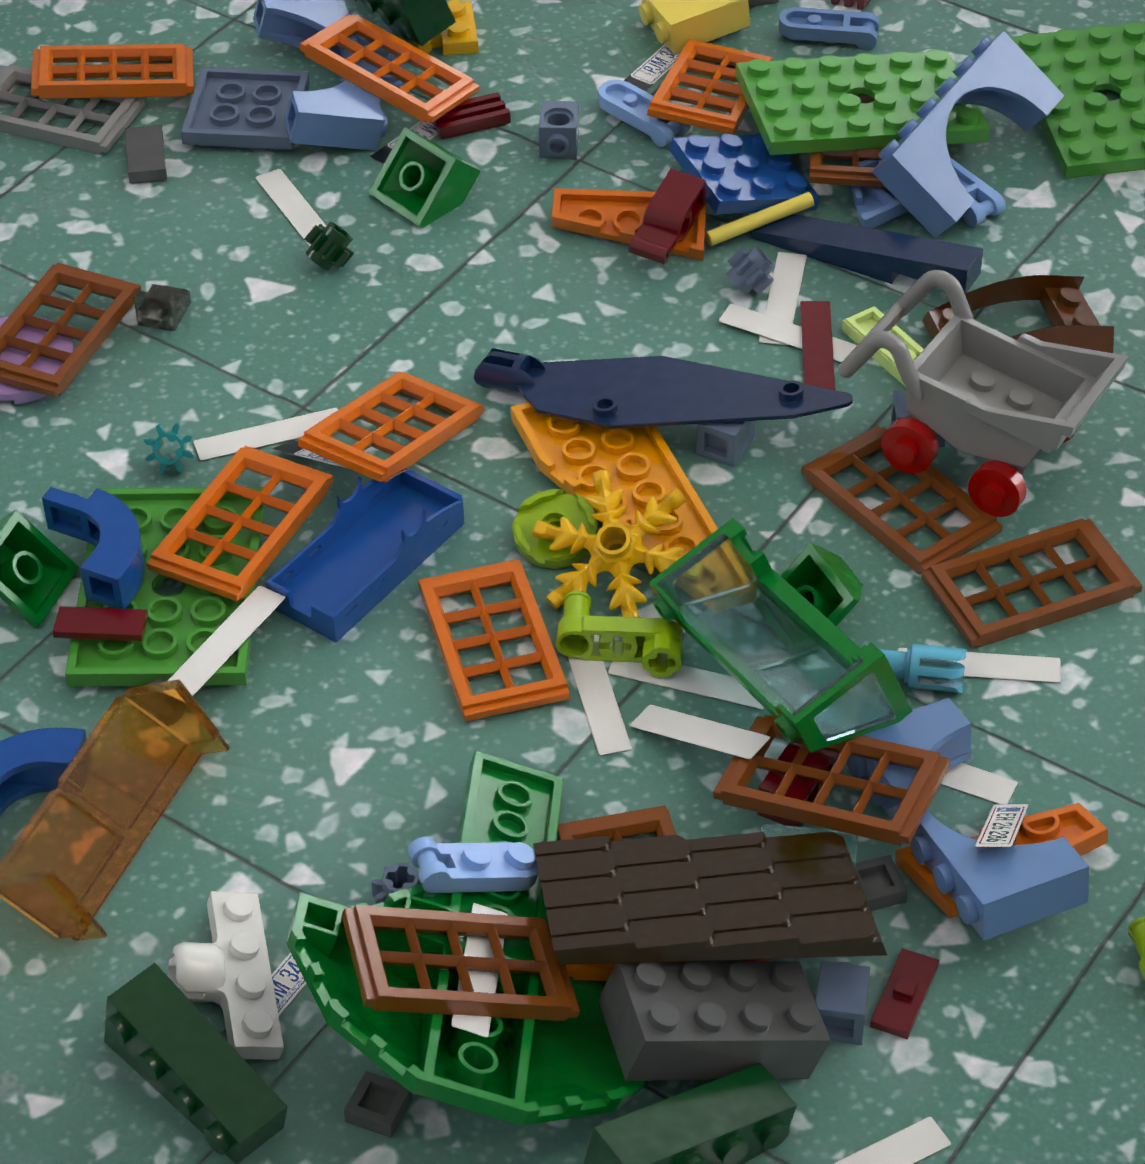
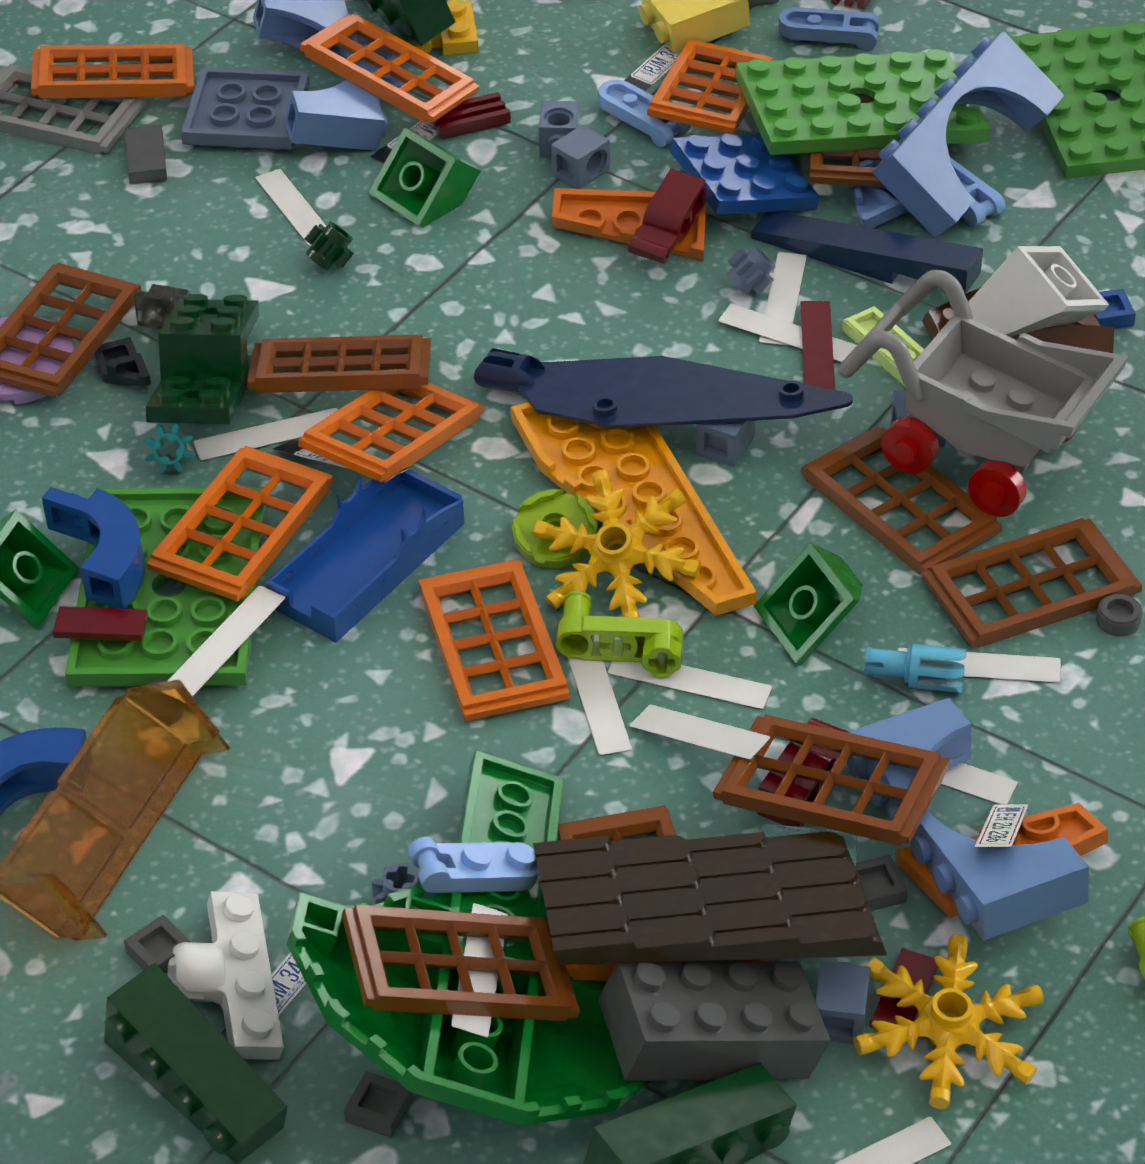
(121, 363): none -> black slope
(154, 943): none -> dark grey tile
(203, 360): none -> dark green bracket
(409, 352): none -> dark orange piece
(580, 157): none -> sand blue brick
(759, 219): light yellow bar -> none
(778, 643): clear light blue windscreen -> none
(949, 1021): none -> yellow piece
(1035, 291): none -> white slope
(1119, 312): none -> blue tile
(1119, 615): none -> dark grey tile

